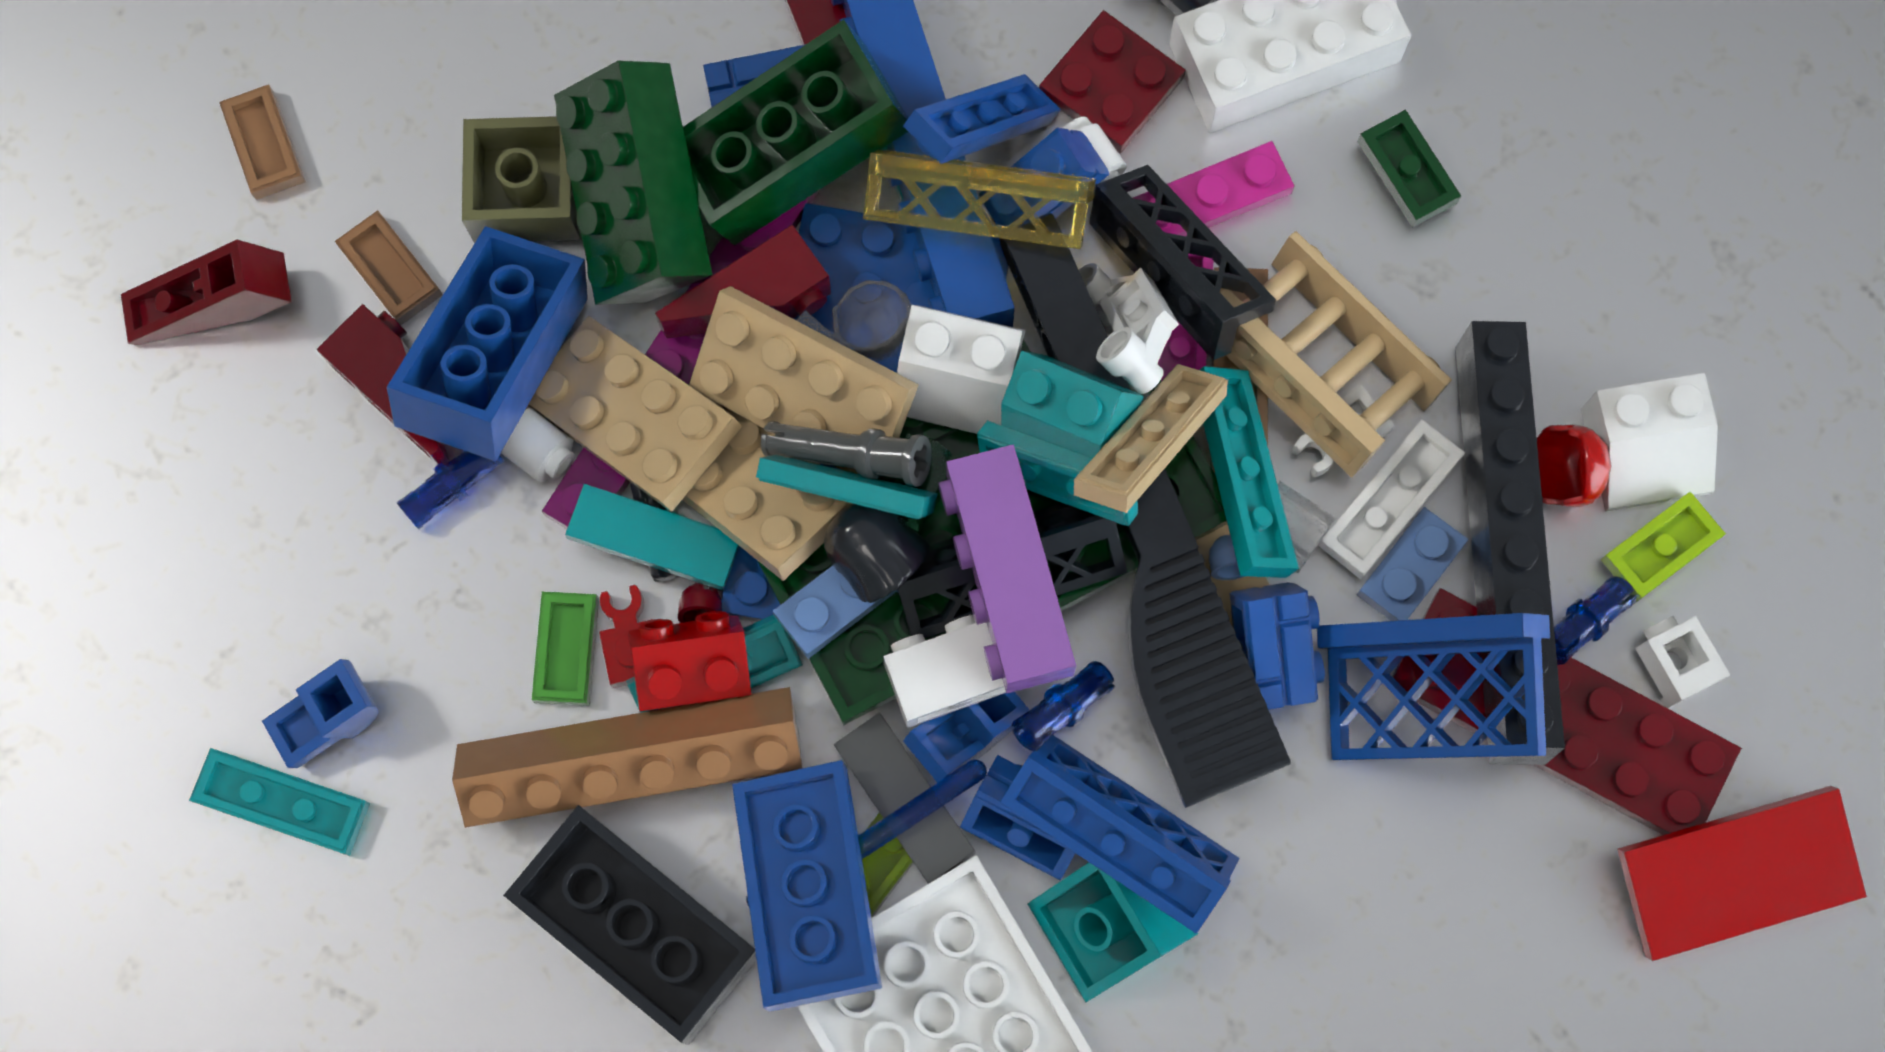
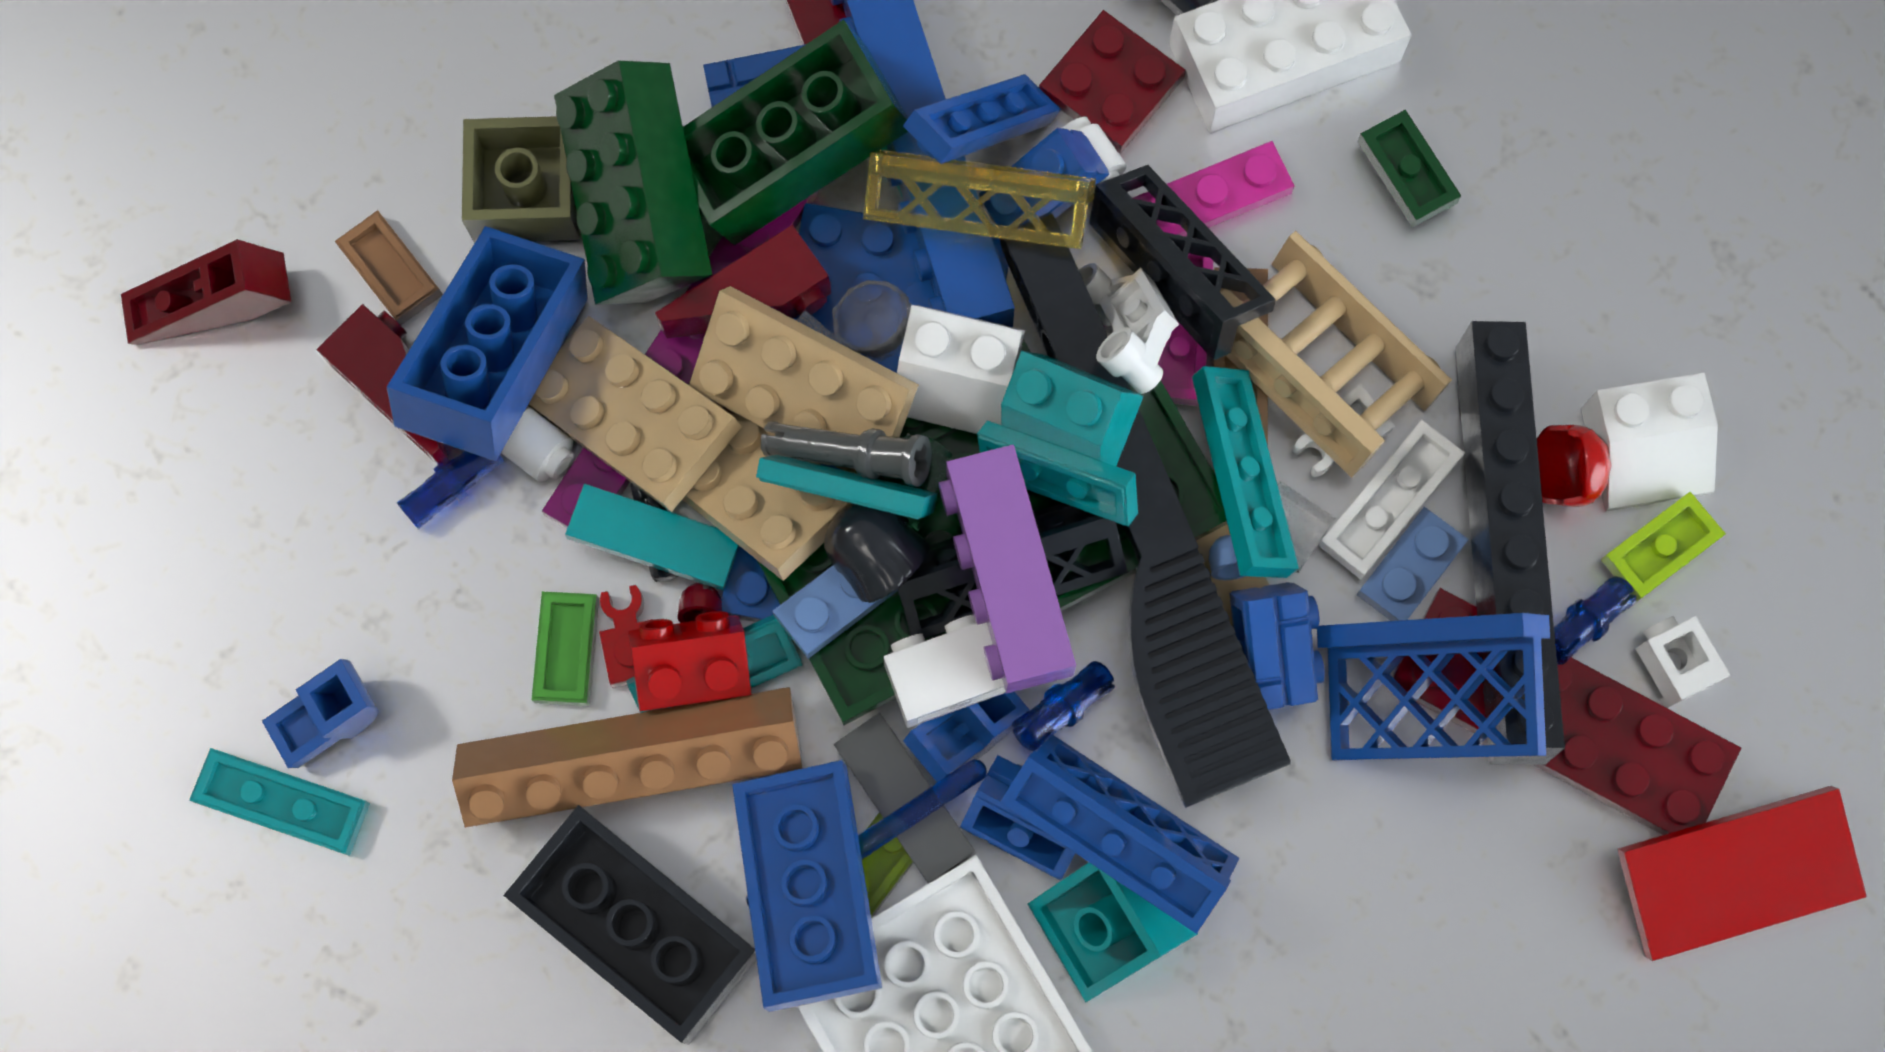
(262, 142): medium nougat tile -> none
(1150, 438): tan tile -> none

